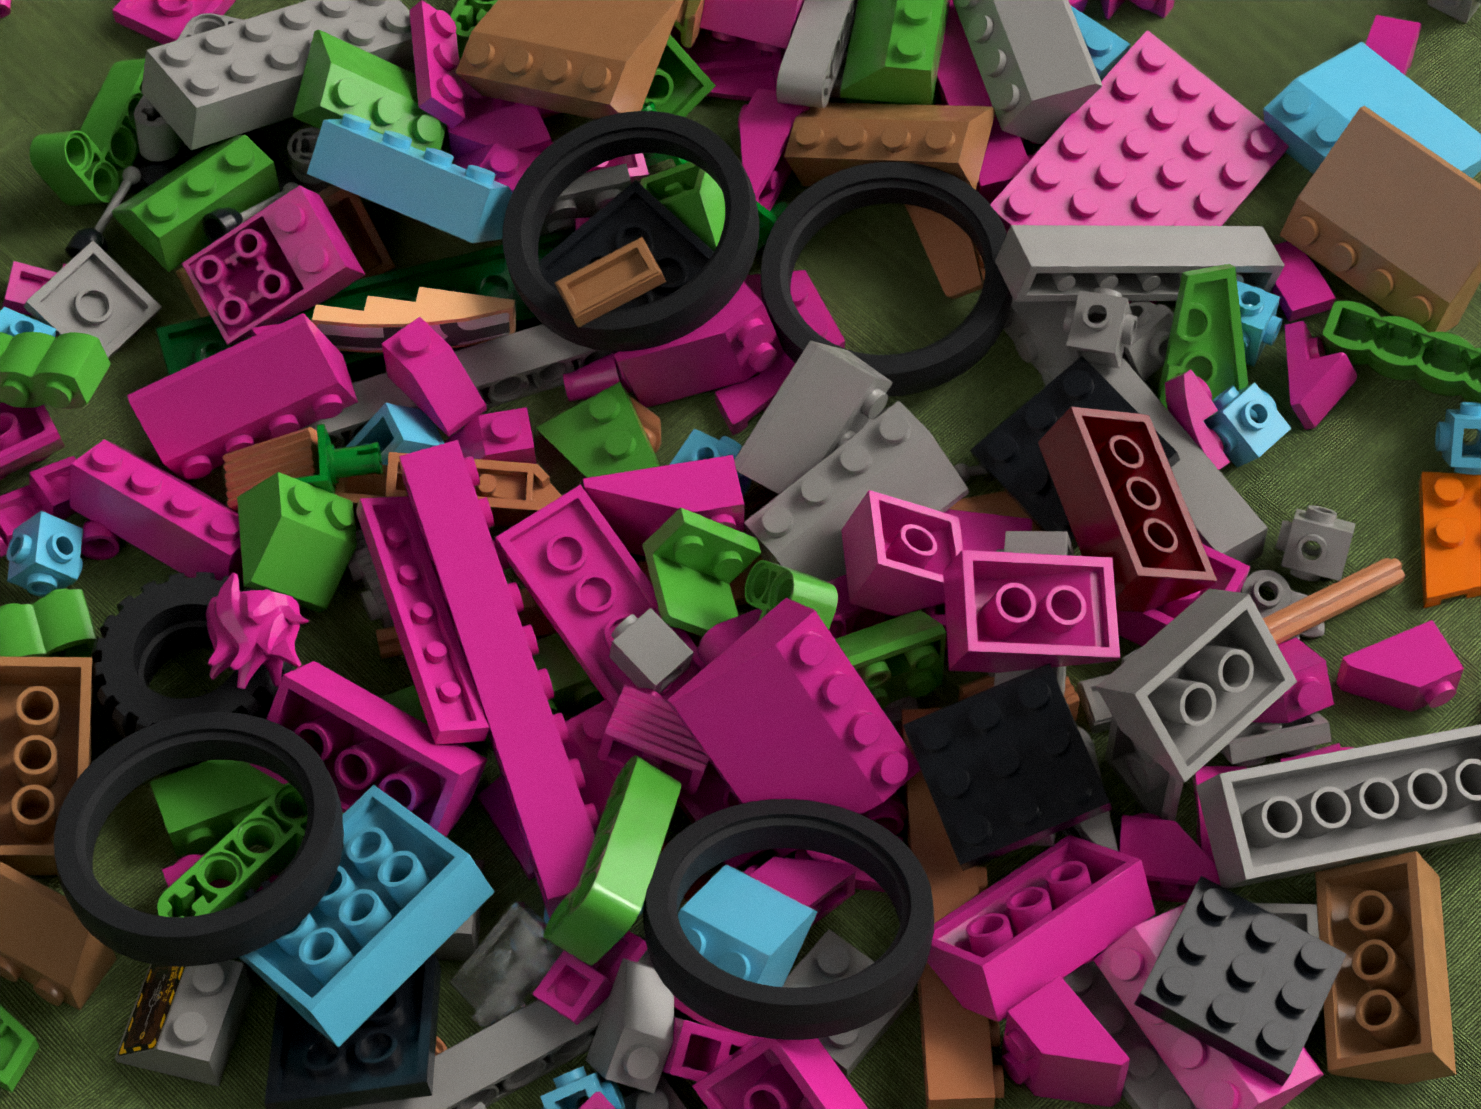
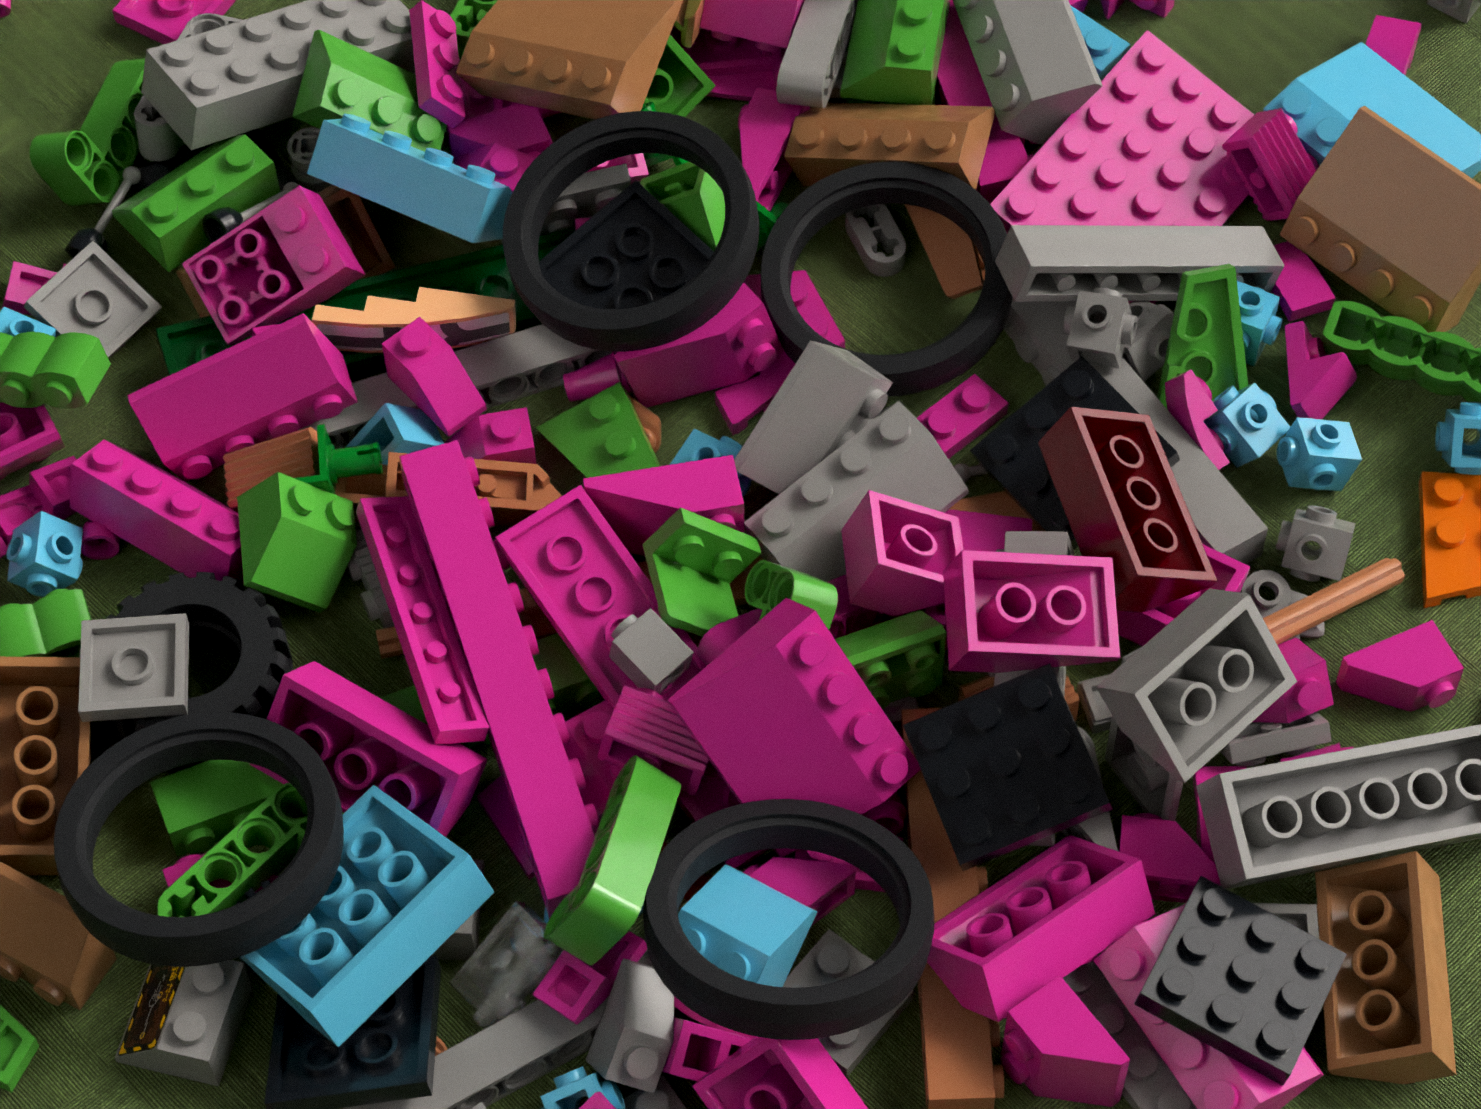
(134, 667): none -> light grey plate
(252, 631): dark pink hair -> none
(610, 282): medium nougat tile -> none
(884, 232): none -> light grey beam
(964, 414): none -> dark pink plate
(1271, 162): none -> dark pink brick
(1318, 454): none -> medium azure brick

